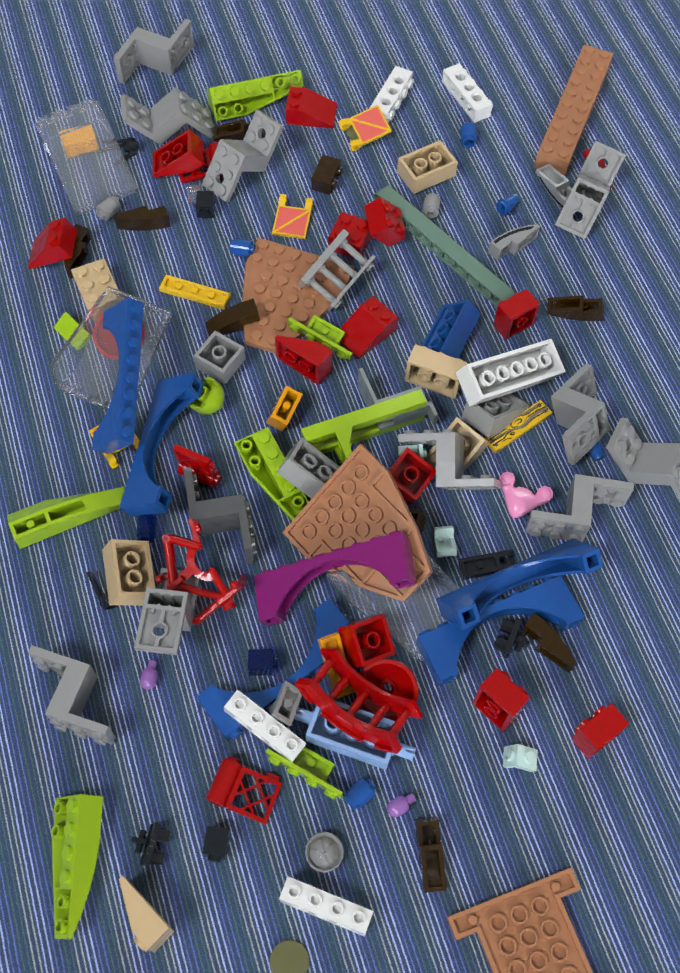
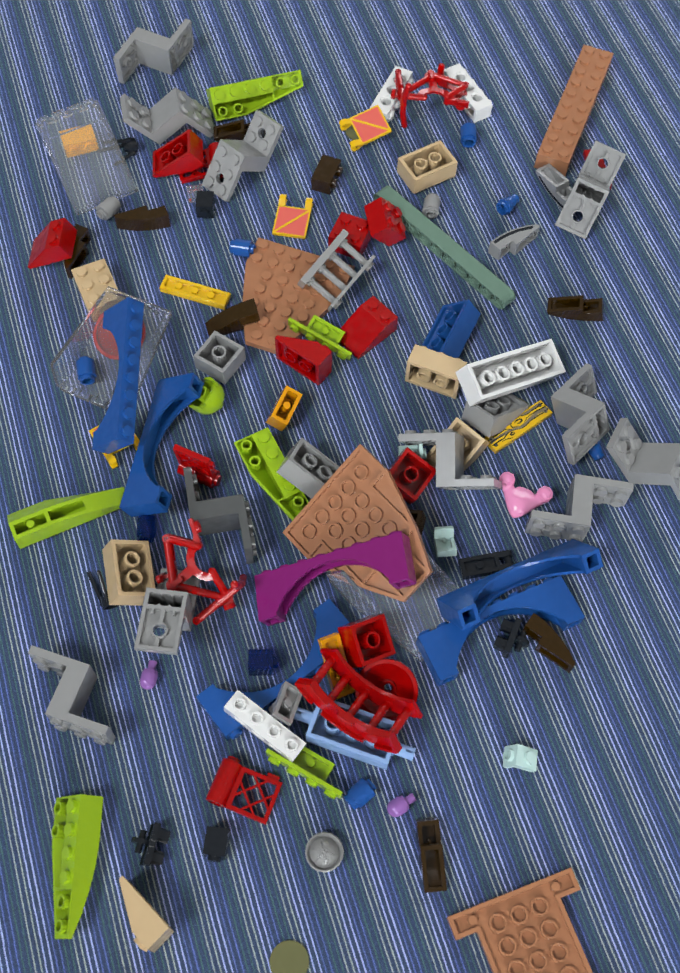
(66, 326): lime slope -> none
(86, 370): none -> blue brick
(309, 108): red slope -> none
(326, 906): white brick -> none
(373, 420): lime piece -> none
(434, 80): none -> red piece
(500, 699): red brick -> none
(516, 314): red brick -> none
(599, 730): red brick -> none

